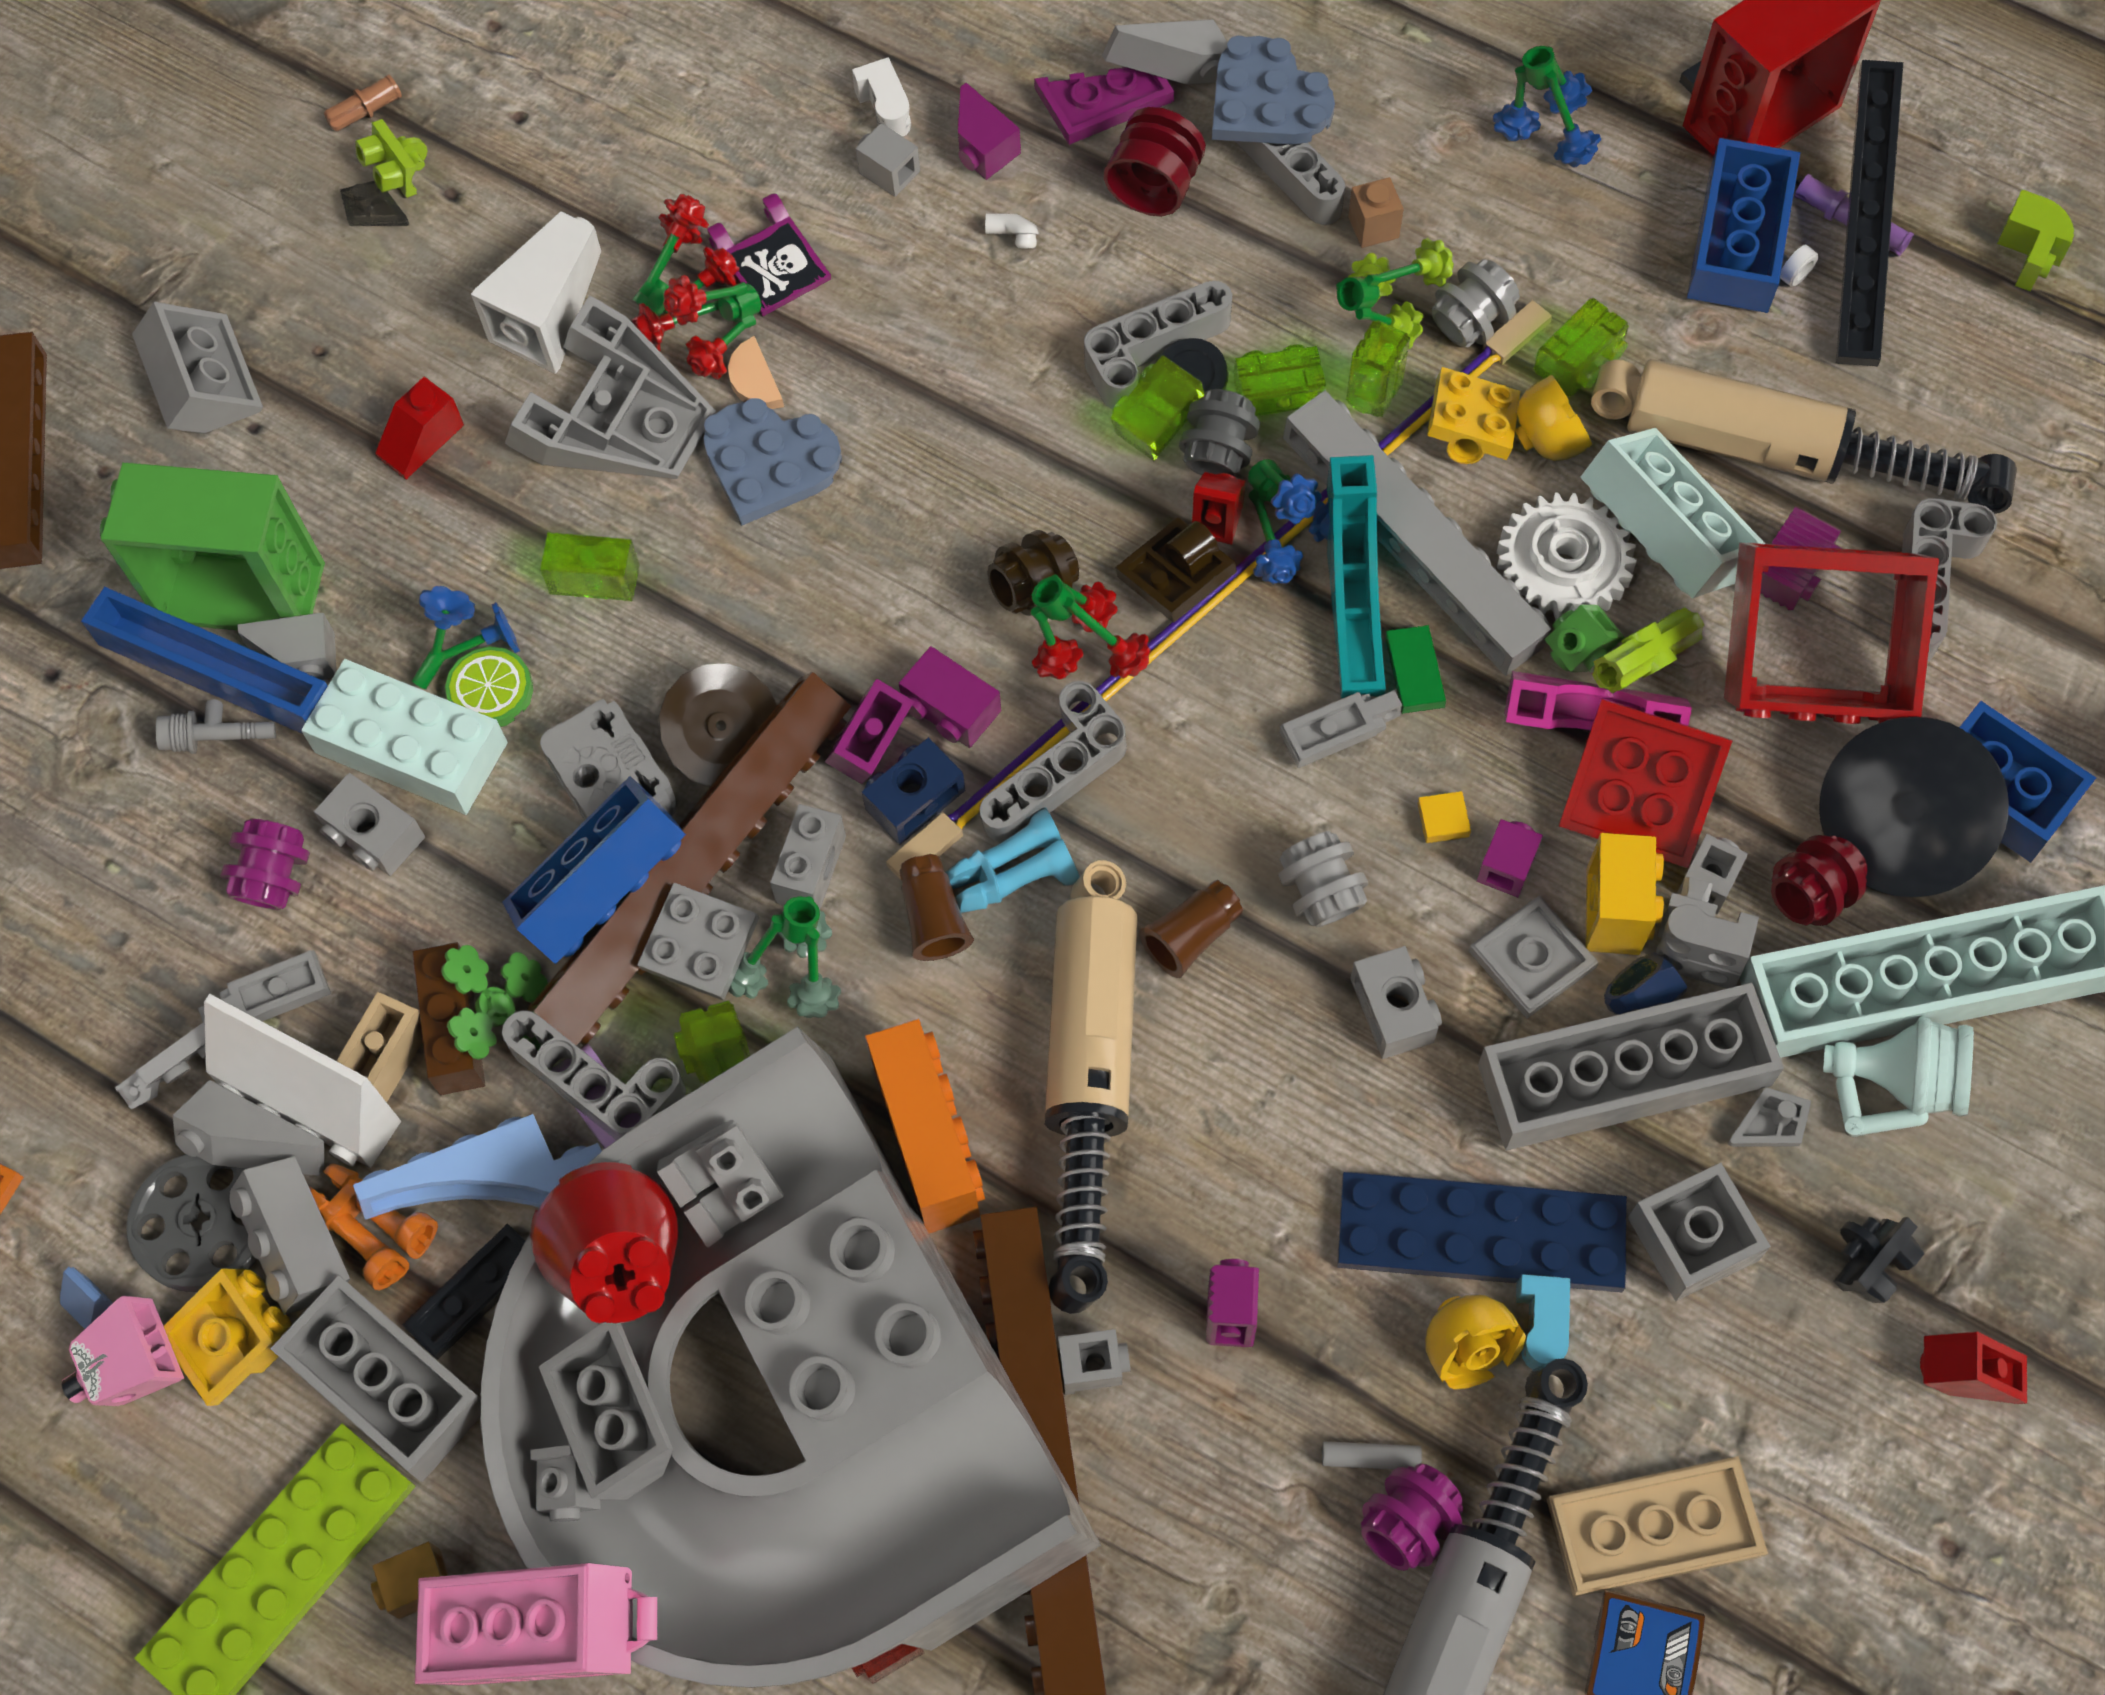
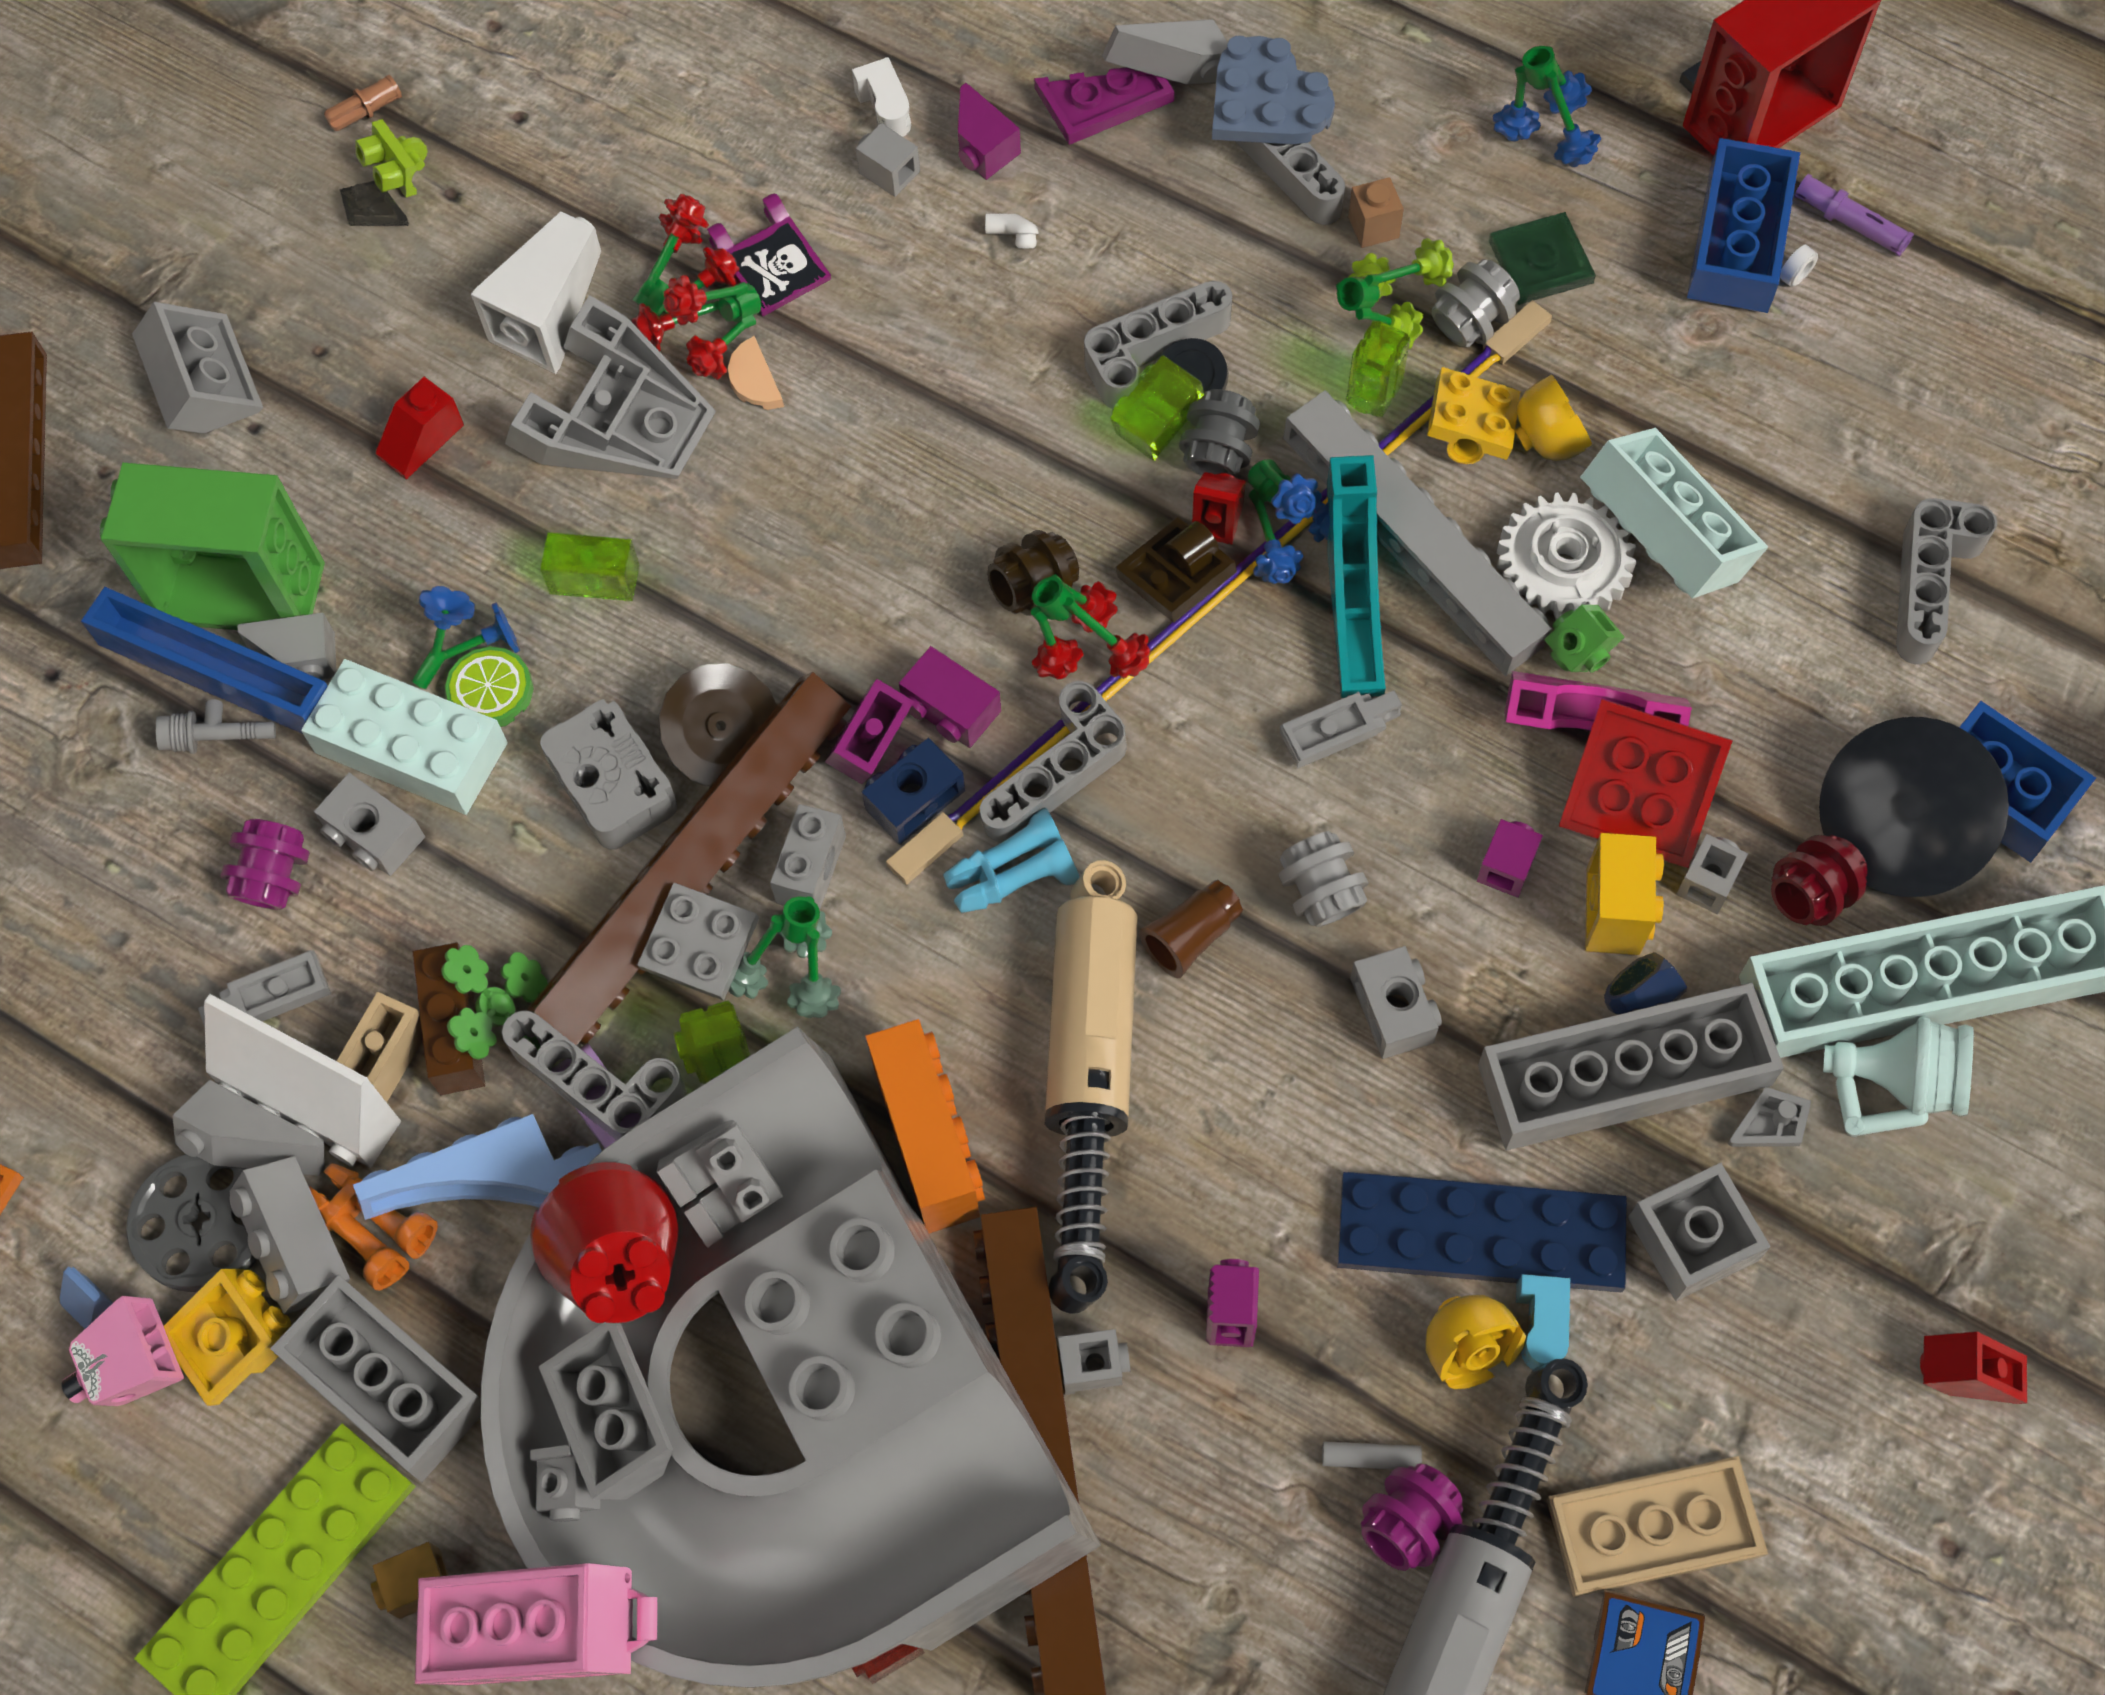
(165, 1067): light grey hinge -> none
(466, 1294): black tile -> none
(593, 870): blue brick -> none
(769, 460): sand blue plate -> none
(932, 910): reddish brown plant -> none
(1154, 161): dark red wheel -> none
(1279, 379): clear neon green brick -> none
(1415, 669): green tile -> none
(1444, 817): yellow tile -> none
(1533, 956): light grey tile -> none
(1542, 257): none -> clear green tile
(1582, 347): clear neon green brick -> none
(1648, 650): lime piece -> none
(1700, 942): light grey hips -> none
(1784, 431): tan piece -> none
(1790, 584): magenta brick -> none
(1869, 213): black plate -> none
(1869, 1253): black hips -> none
(1908, 641): red window -> none
(2041, 232): lime brick -> none

